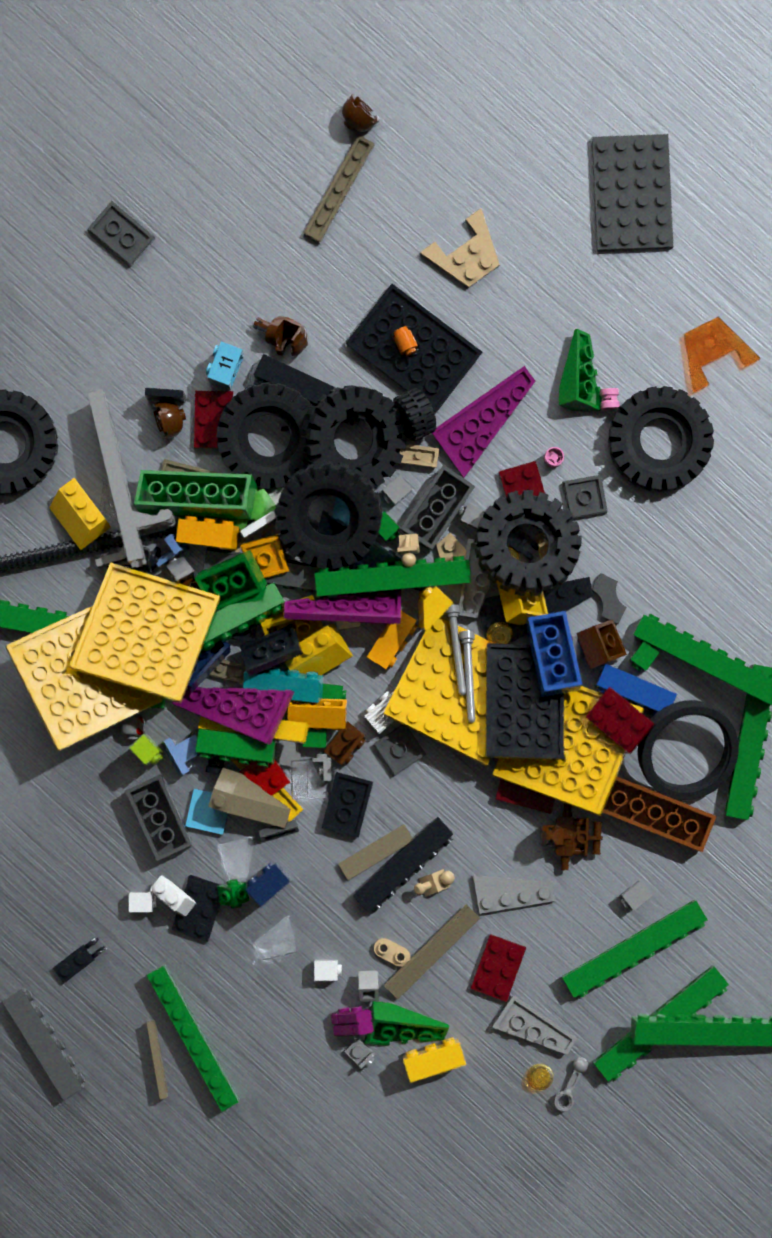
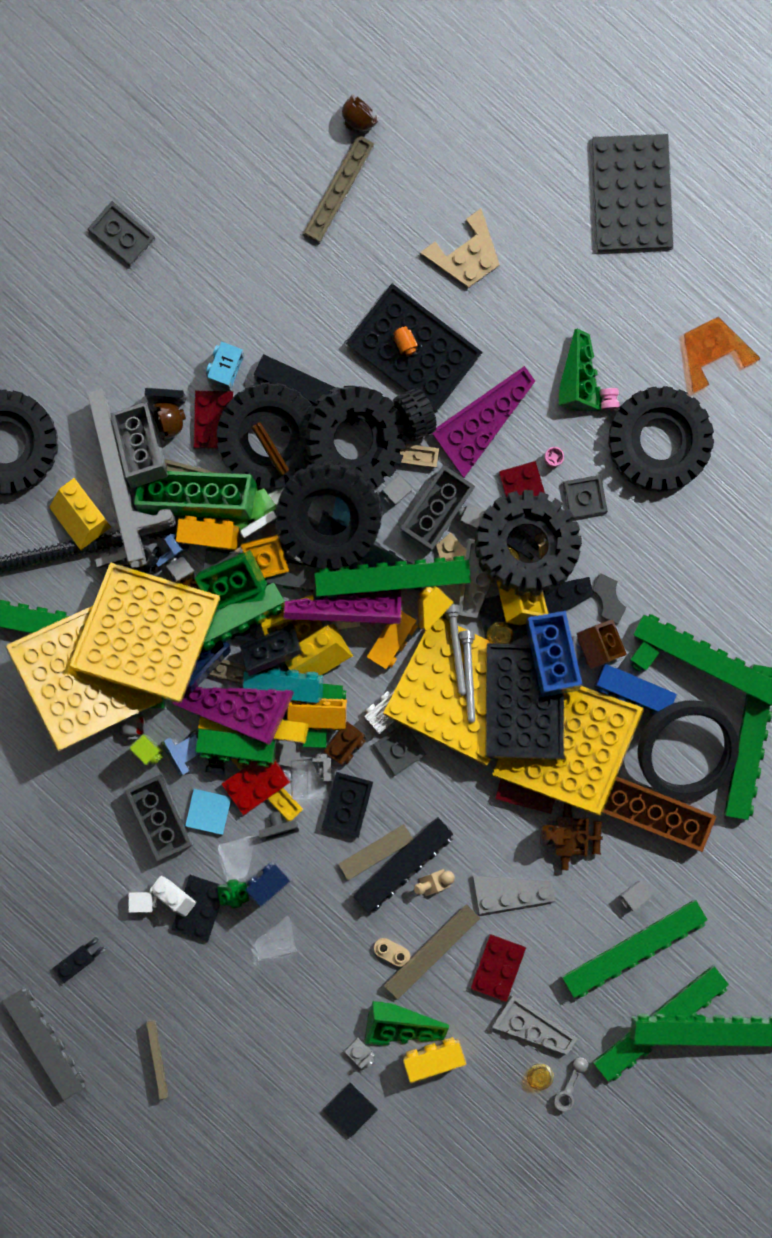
(139, 445): none -> dark grey brick
(193, 1038): green brick -> none
(243, 798): dark tan wedge -> none
(270, 448): none -> reddish brown axle
(283, 332): reddish brown piece -> none
(327, 970): white brick -> none
(350, 1109): none -> black tile
(352, 1021): magenta brick -> none
(368, 986): light grey brick -> none
(388, 528): green brick -> none
(408, 547): tan piece -> none
(620, 720): dark red plate -> none

